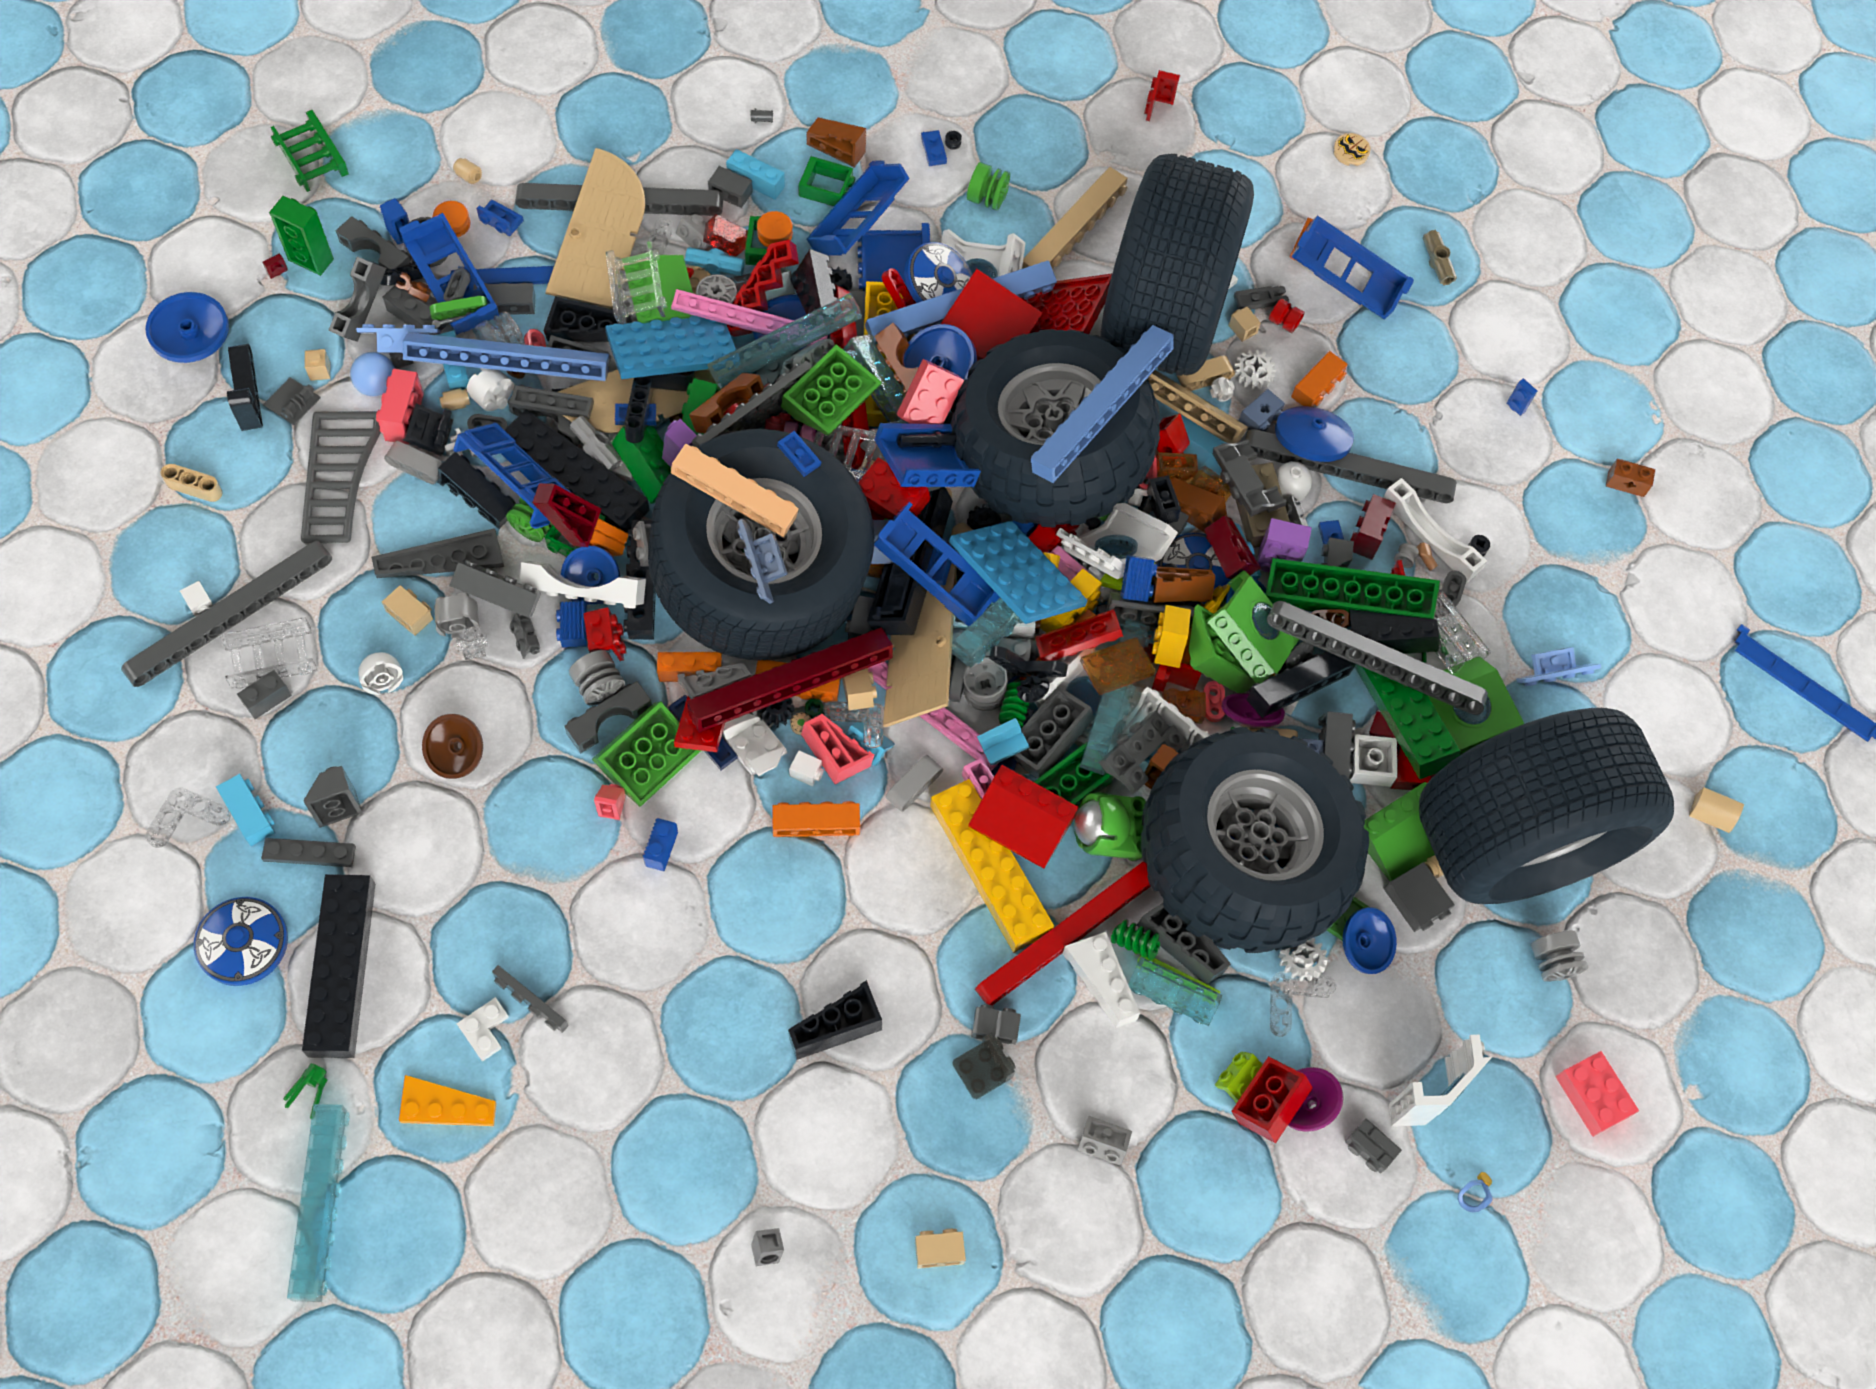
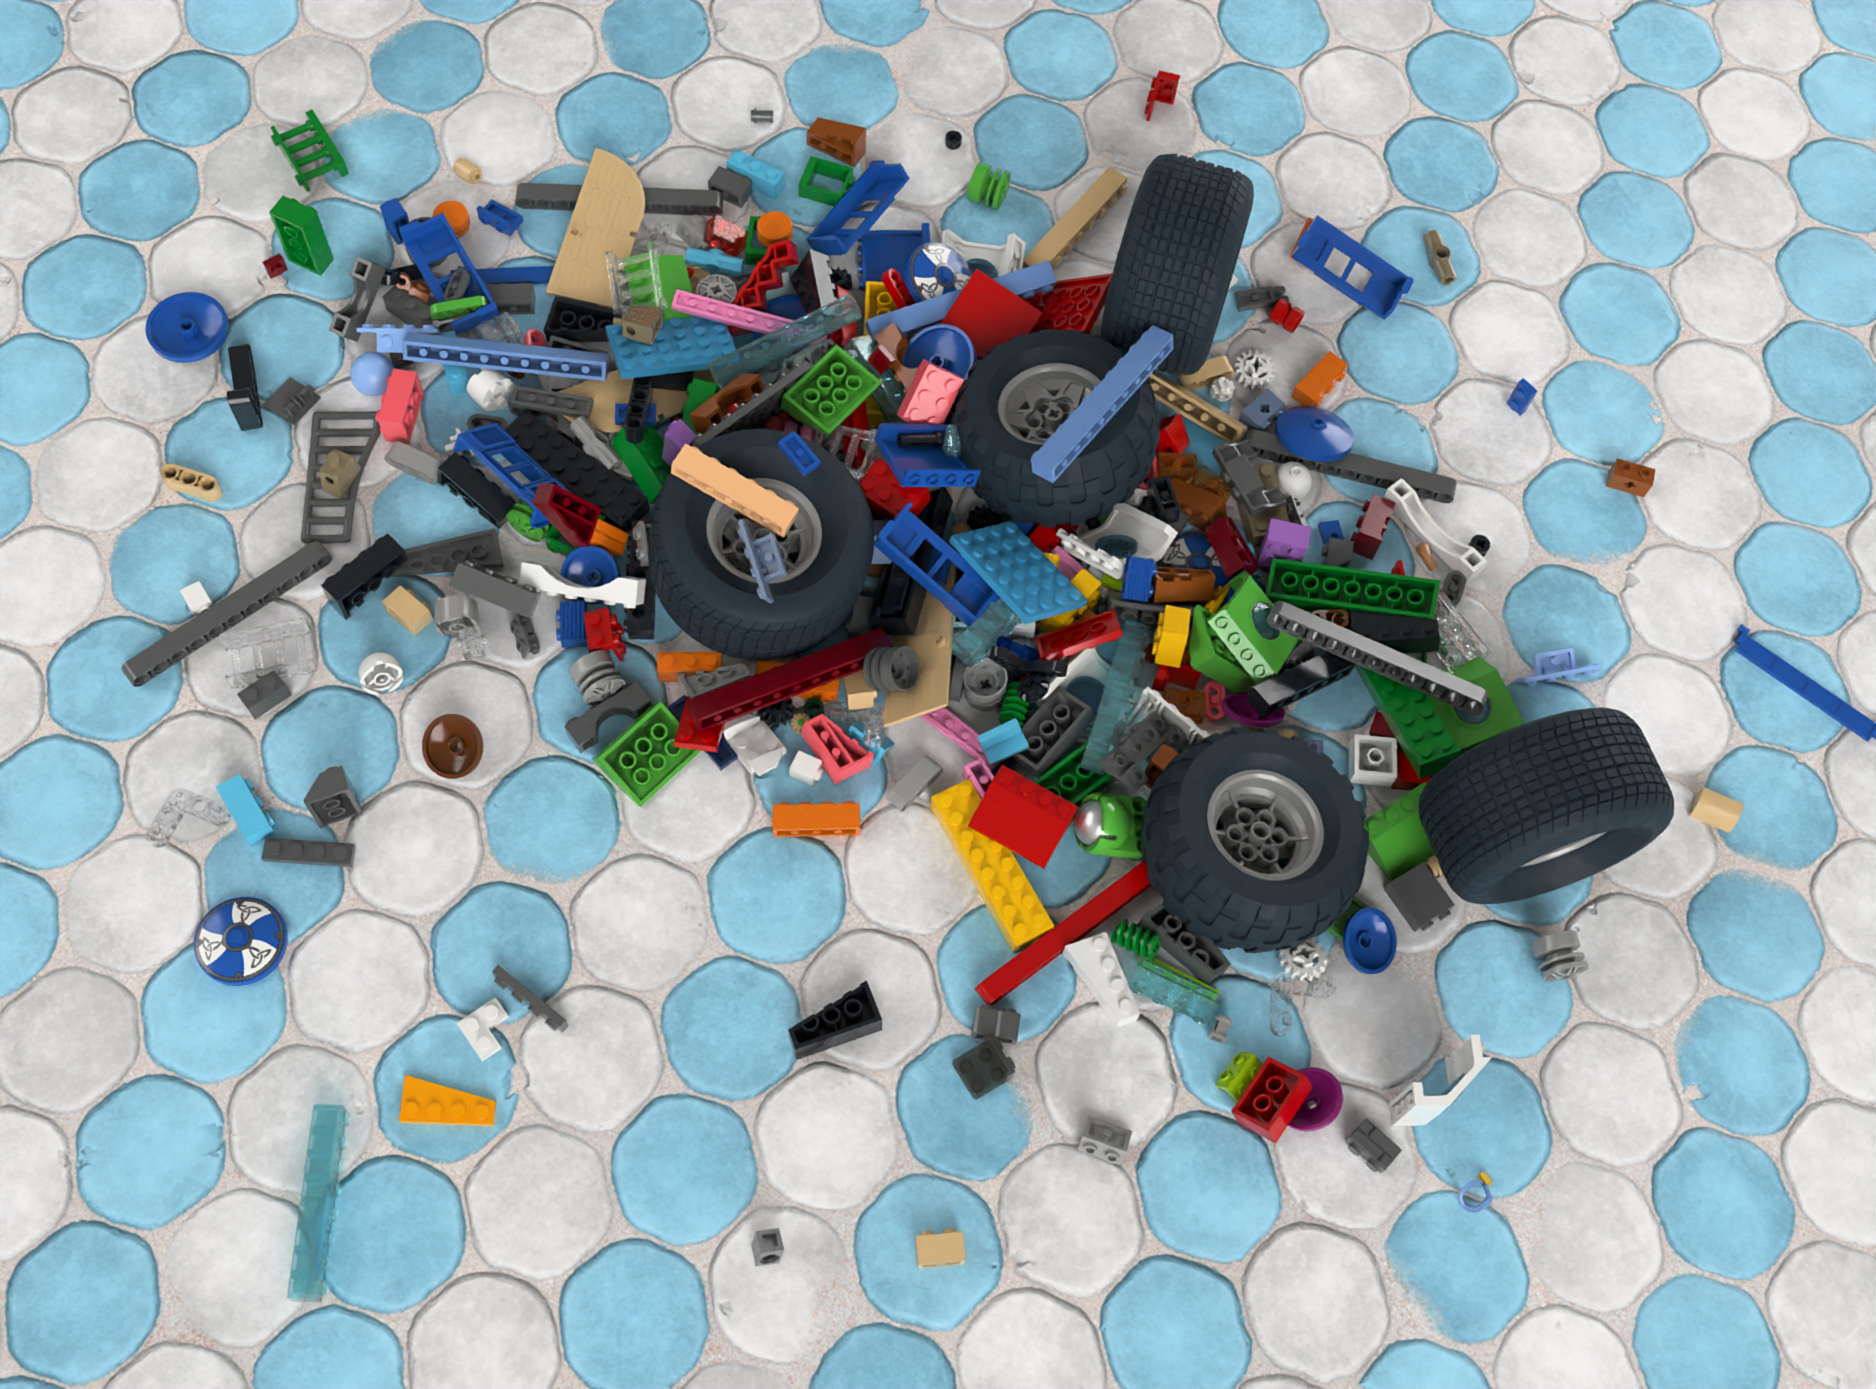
(312, 1076): green plant -> none
(317, 364): tan brick -> none
(338, 473): none -> dark tan torso
(339, 967): black brick -> none
(357, 236): dark grey arch -> none
(363, 575): none -> black wedge
(429, 429): black plate -> none
(454, 399): tan brick -> none
(610, 801): coral slope -> none
(640, 323): none -> dark tan torso
(660, 844): blue brick -> none
(881, 359): none -> dark red plate
(891, 668): none -> dark grey wheel
(933, 148): blue plate -> none
(952, 441): none -> clear light blue cone
(1019, 649): none -> clear blue piece
(1117, 666): clear orange plate -> none
(1219, 1028): none -> light grey bush
(1244, 323): tan brick -> none
(1337, 741): dark grey wedge -> none
(1351, 149): tan tile -> none
(1407, 554): light grey wheel -> none
(1597, 1093): coral brick -> none

